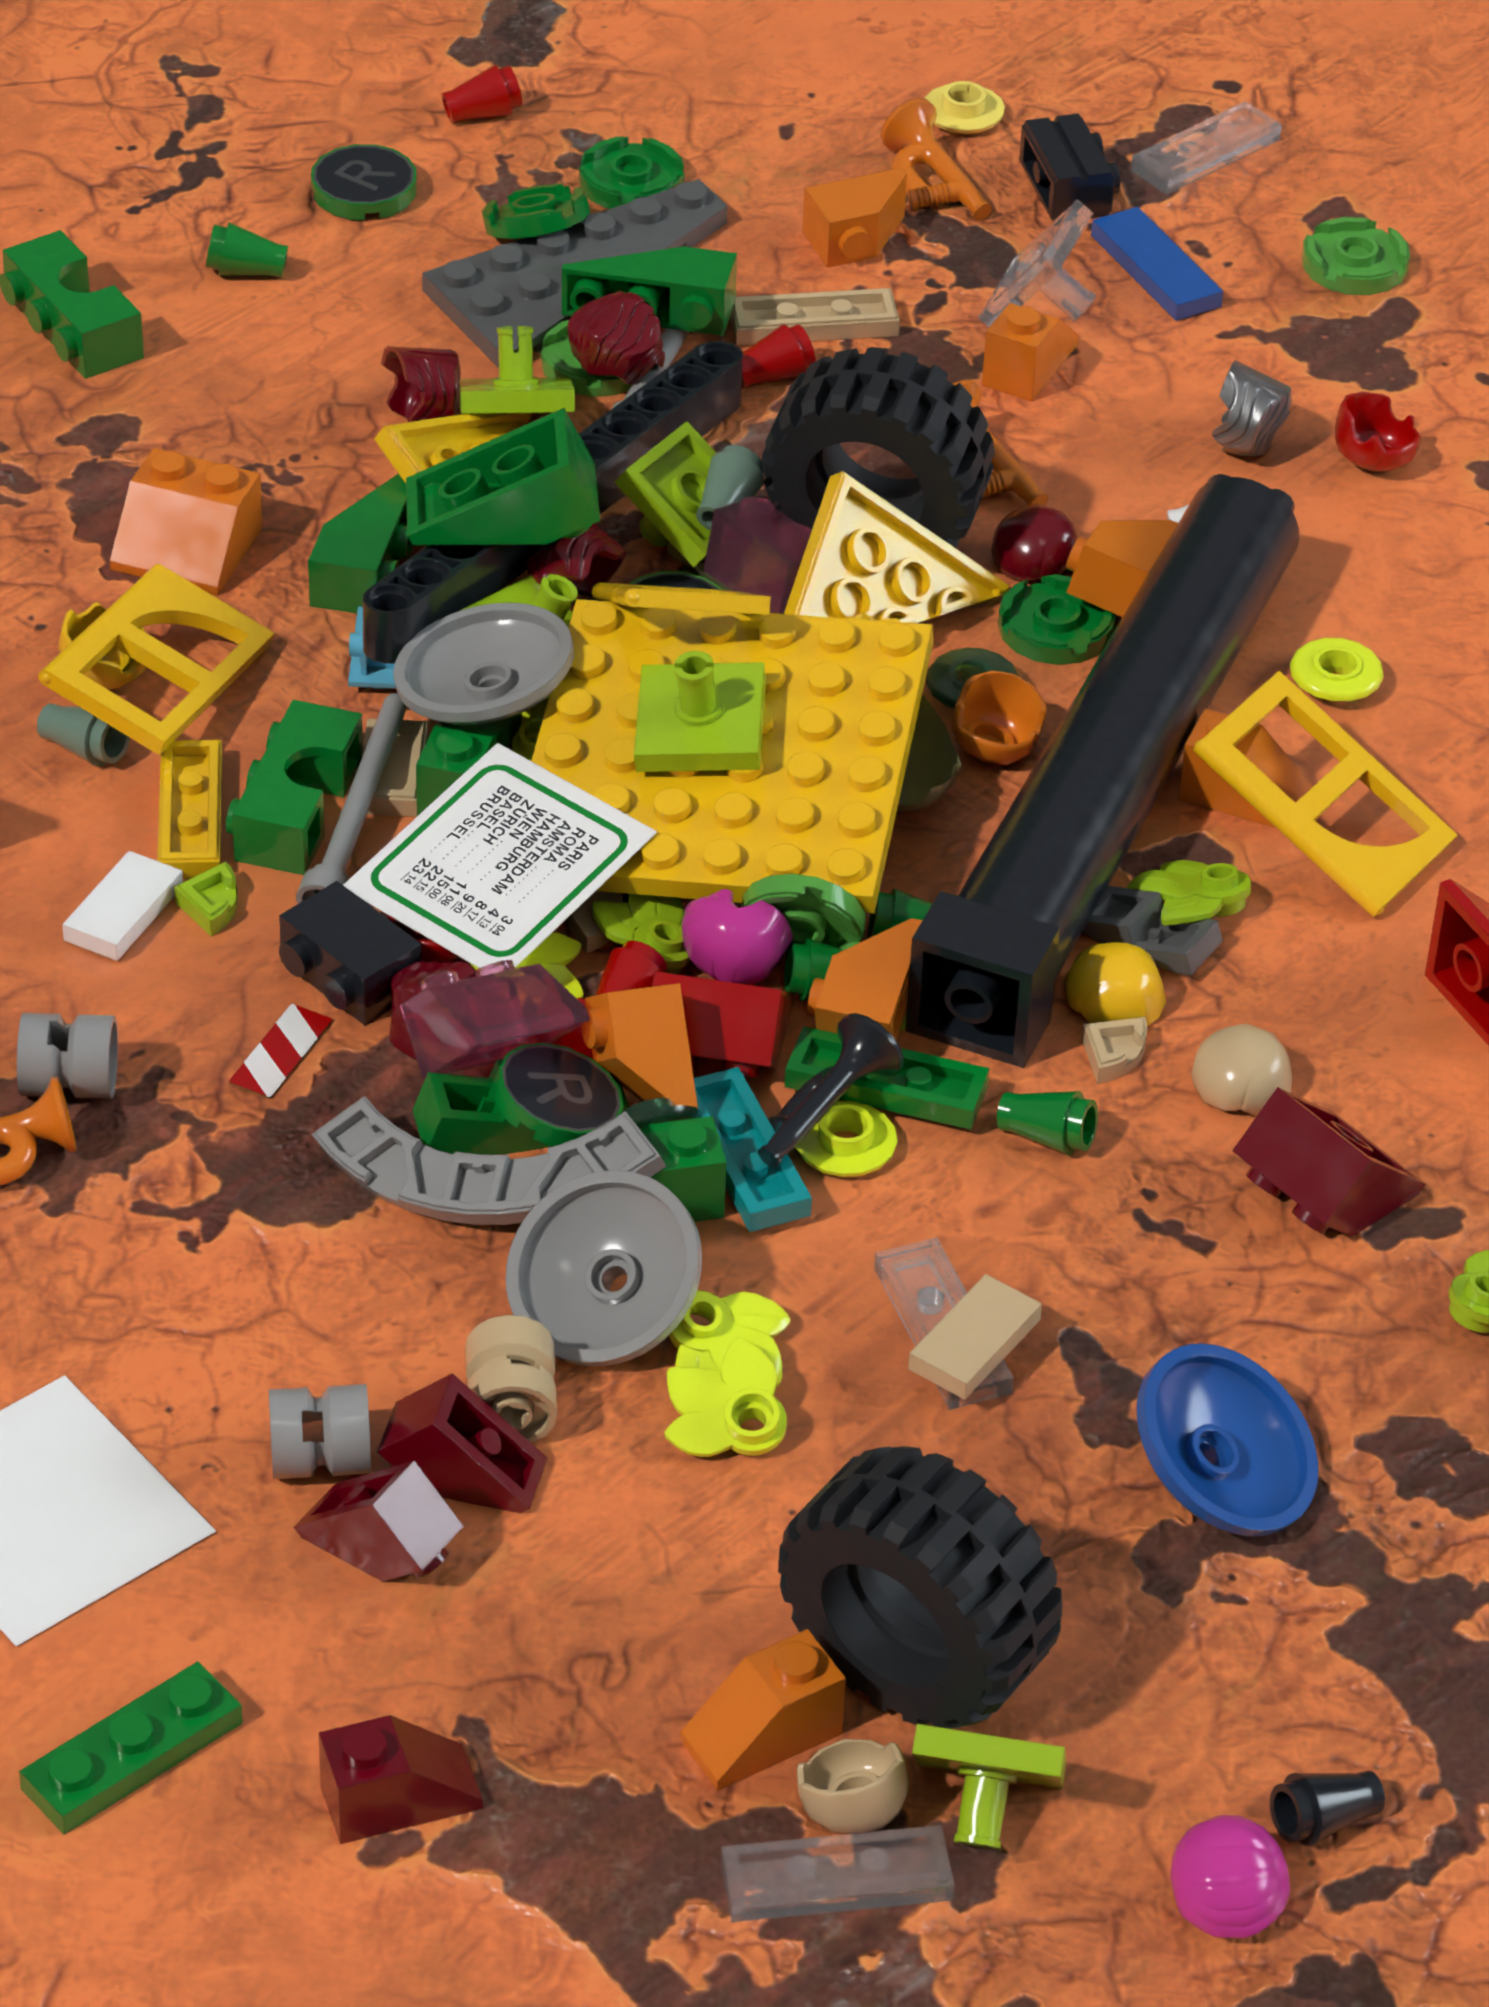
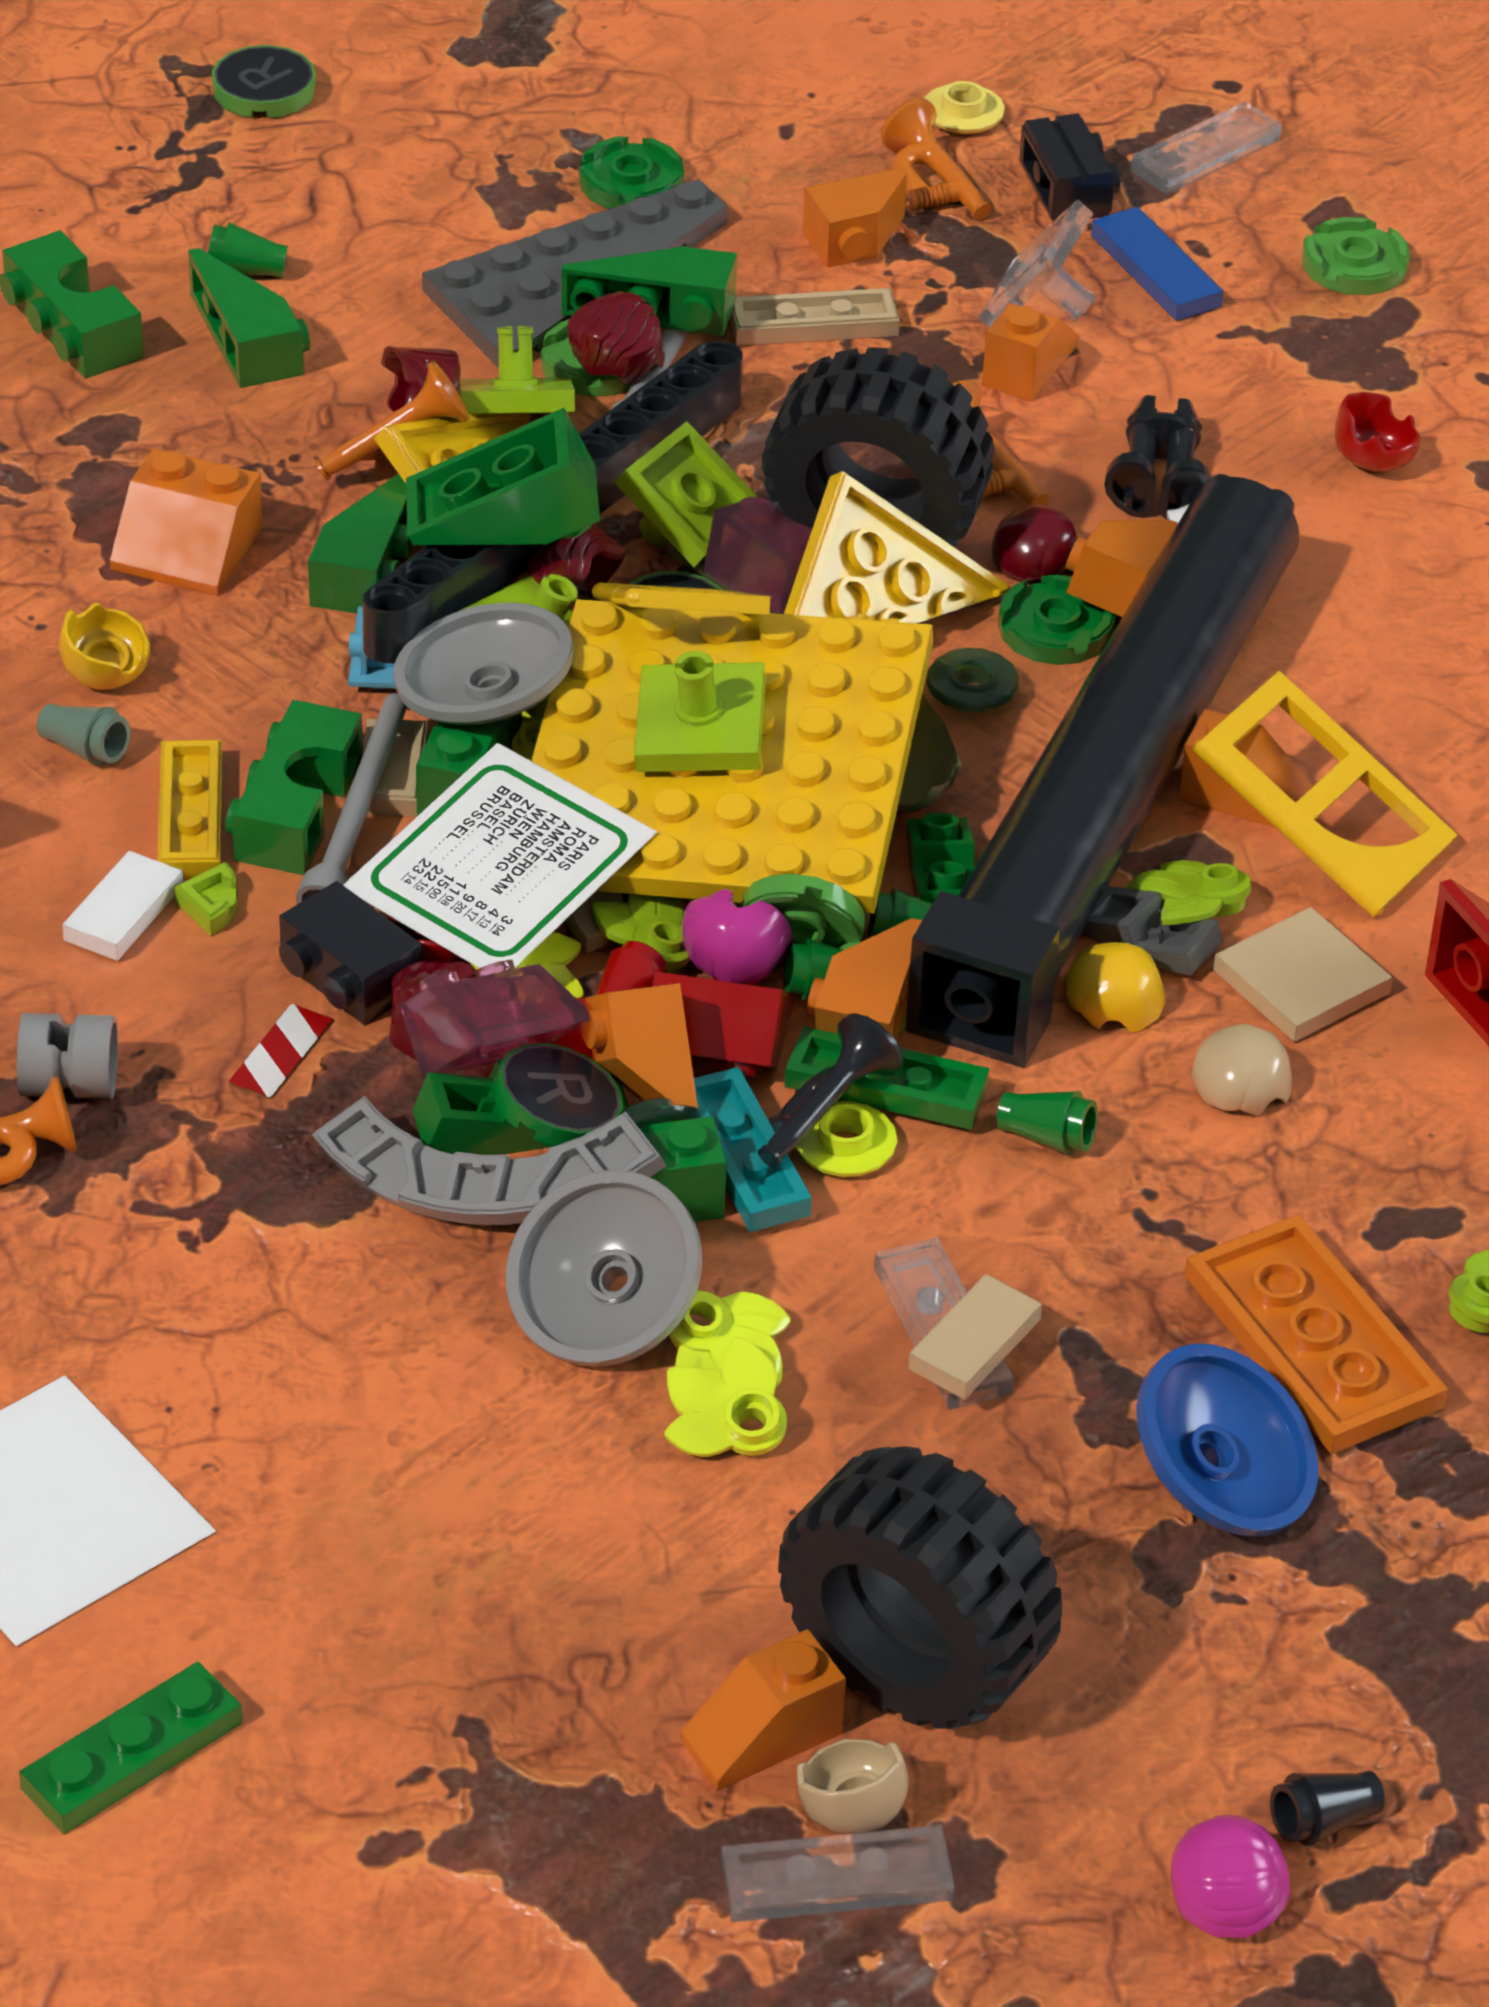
(156, 599): yellow window -> none
(247, 322): none -> green slope
(263, 81): none -> tile
(345, 1431): light grey wheel -> none
(363, 181): tile -> none
(383, 1523): dark red slope -> none
(392, 1777): dark red slope -> none
(435, 399): none -> orange piece
(463, 1447): dark red slope -> none
(484, 96): red cone -> none
(514, 1371): tan wheel -> none
(536, 211): green tile -> none
(730, 478): sand green cone -> none
(778, 356): red cone -> none
(939, 854): none -> green slope
(988, 1769): lime tile -> none
(998, 717): orange hair -> none
(1114, 1047): tan tile -> none
(1153, 436): none -> black piece
(1255, 411): flat silver hair -> none
(1302, 974): none -> tan tile
(1316, 1333): none -> orange plate
(1323, 1166): dark red slope -> none
(1357, 668): neon yellow piece -> none

